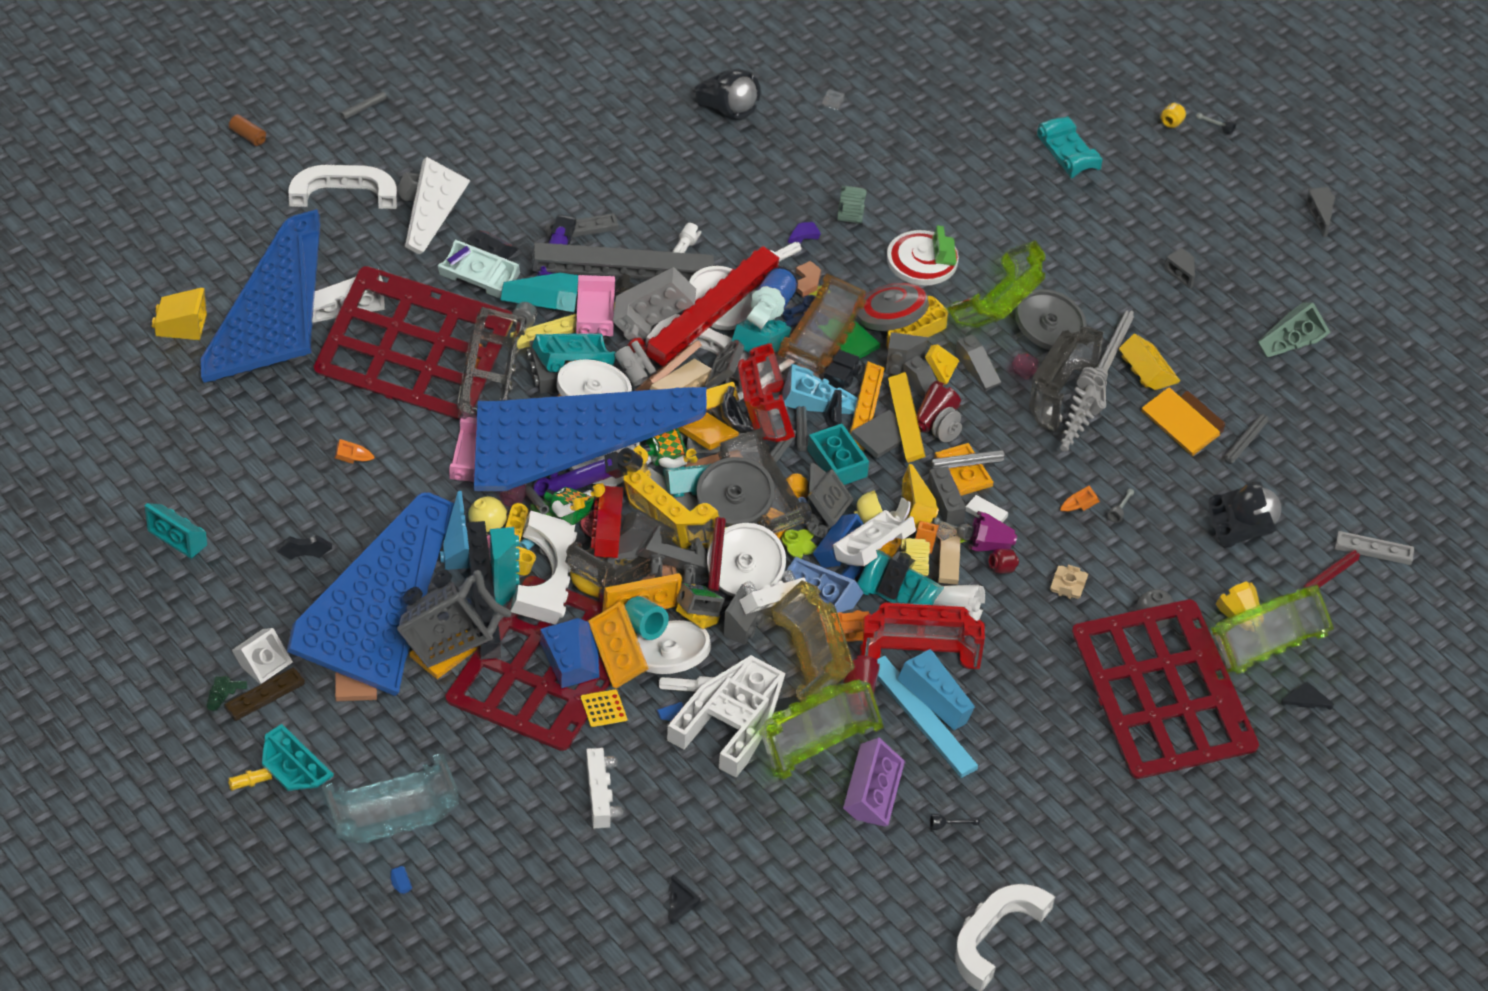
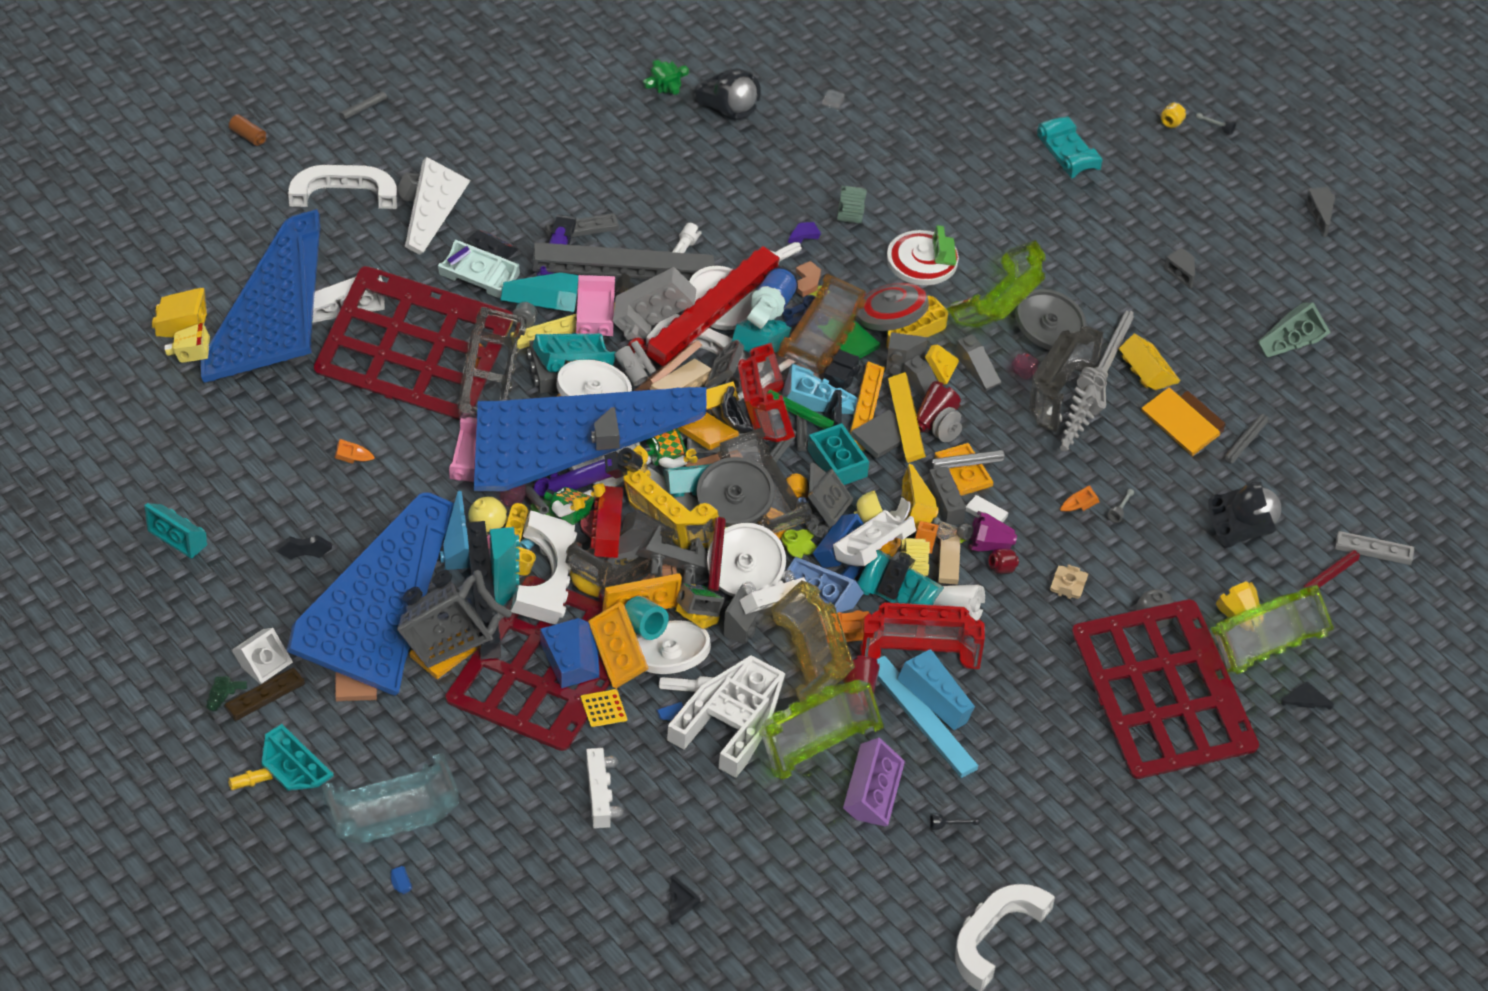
(190, 344): none -> light yellow torso
(606, 431): none -> dark grey slope
(666, 77): none -> green piece
(804, 412): none -> green axle

